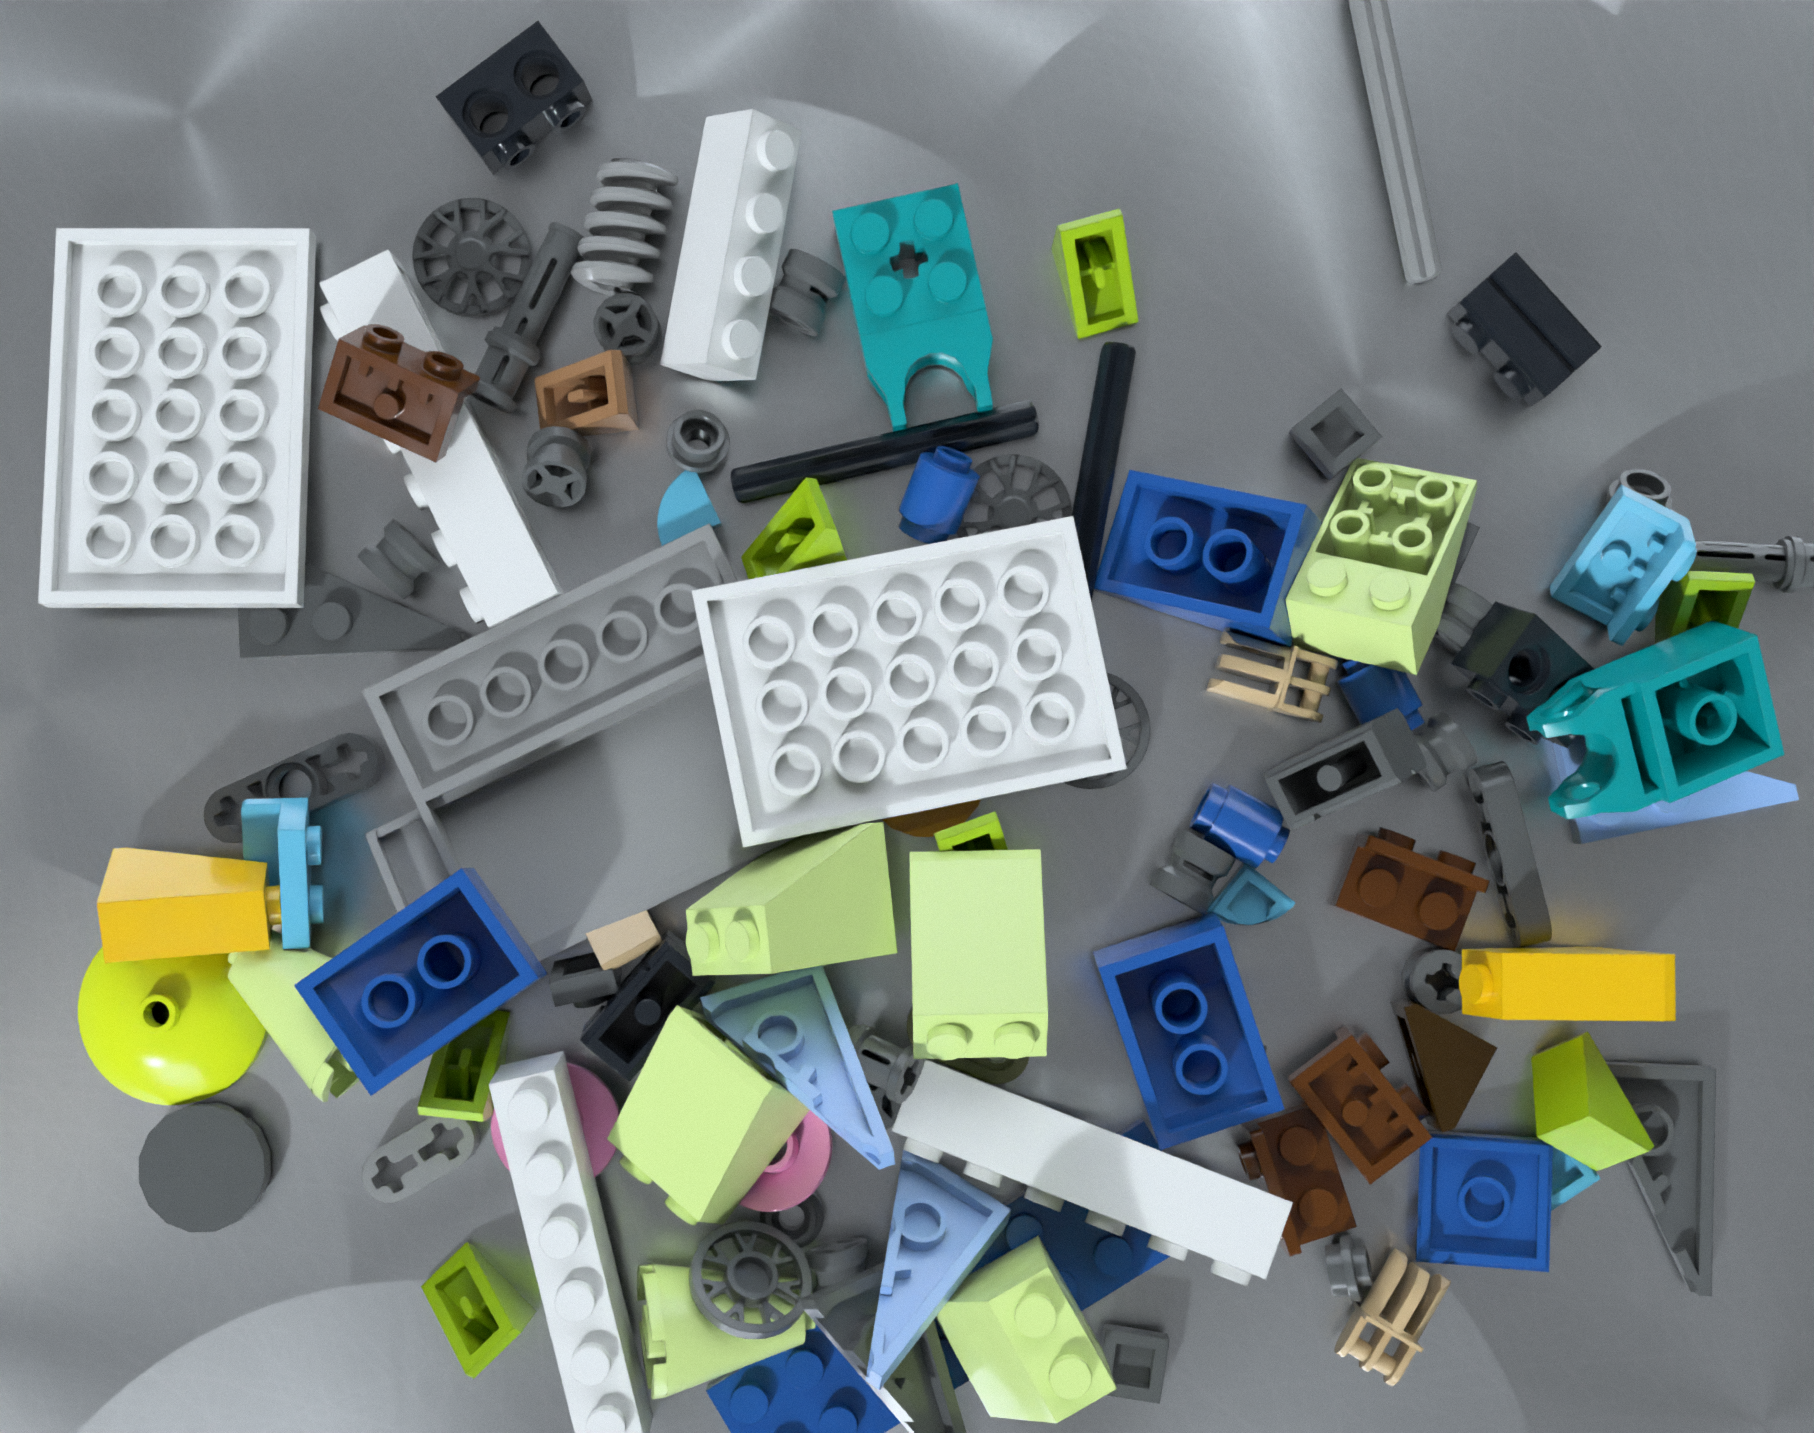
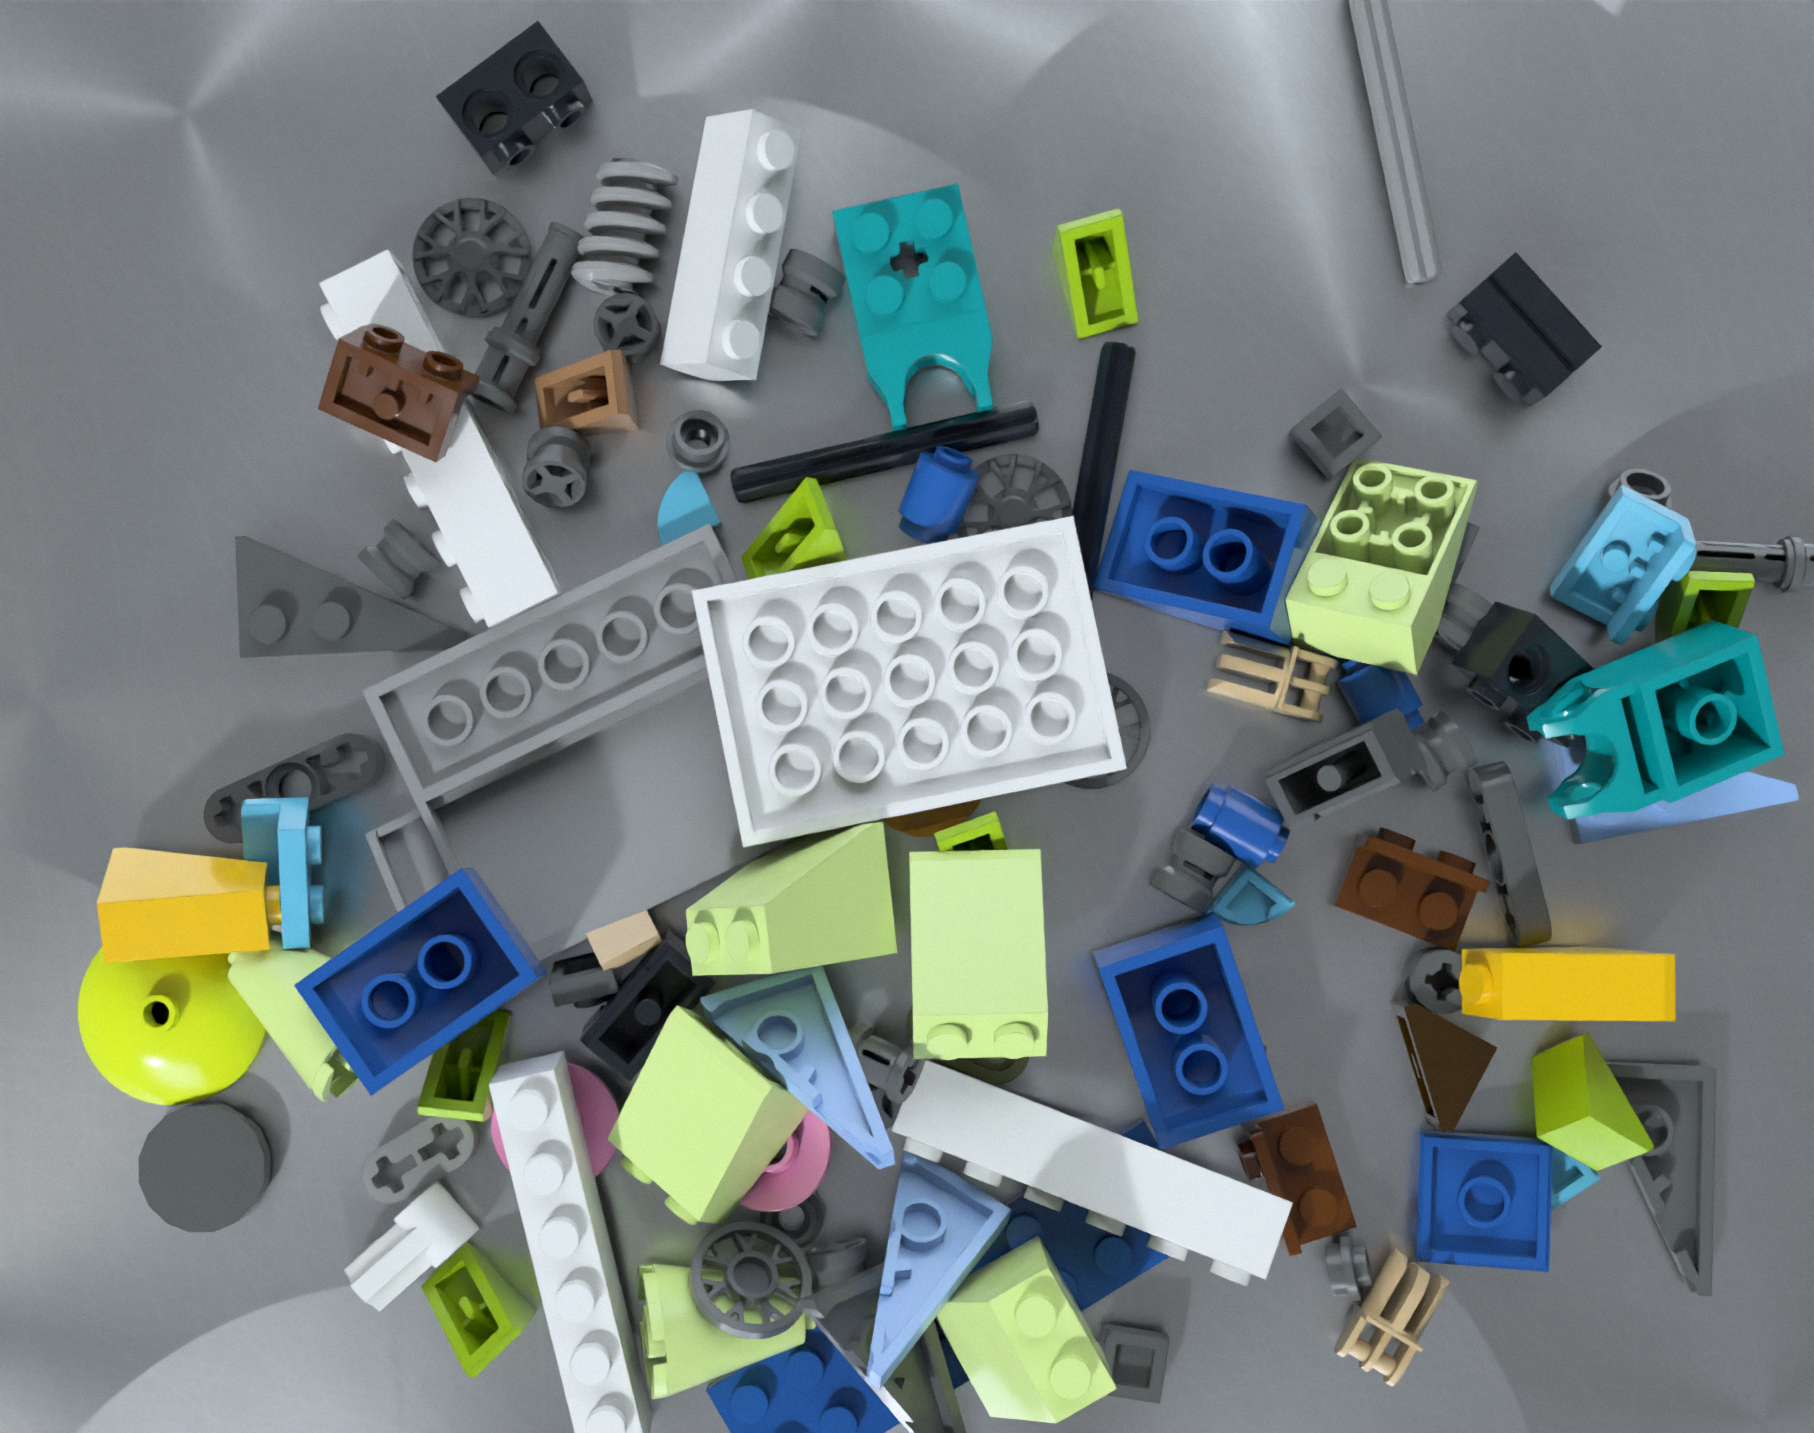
(178, 418): white plate -> none
(421, 1238): none -> white piece
(1360, 1105): reddish brown bracket -> none

